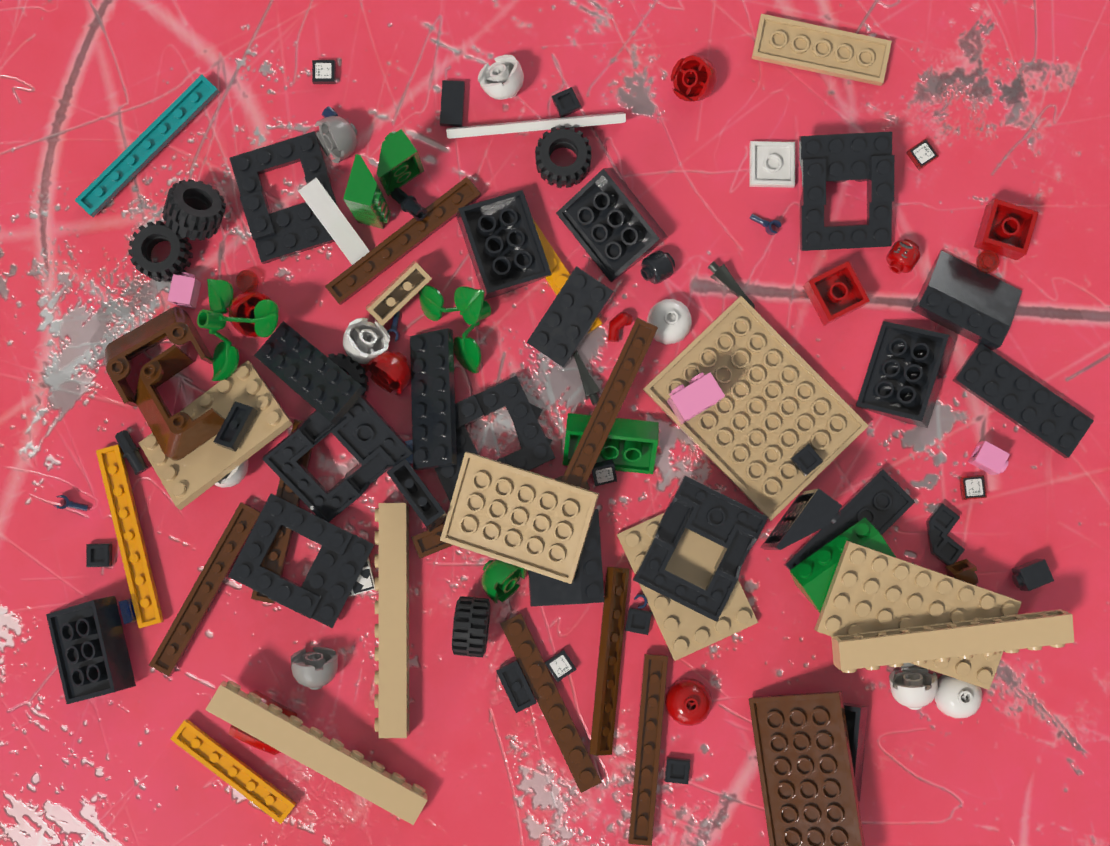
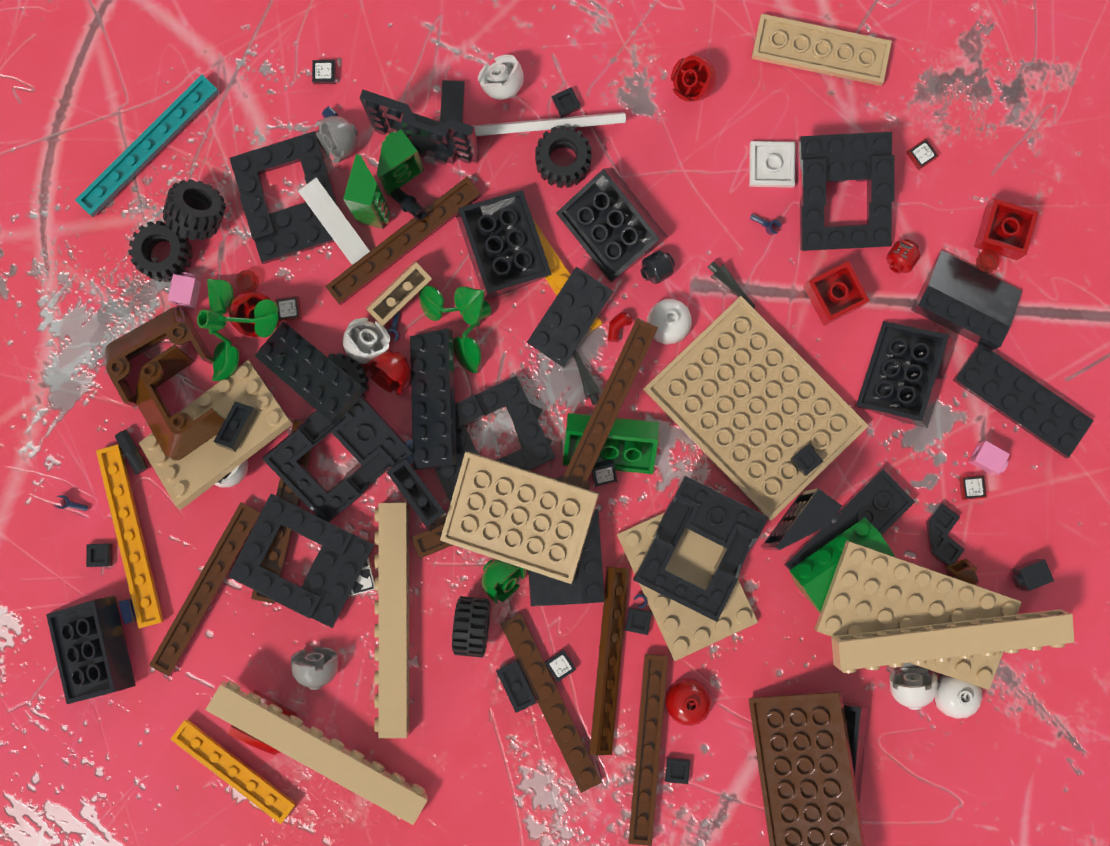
(288, 309): none -> tile
(428, 136): none -> black piece
(695, 398): bright pink brick -> none

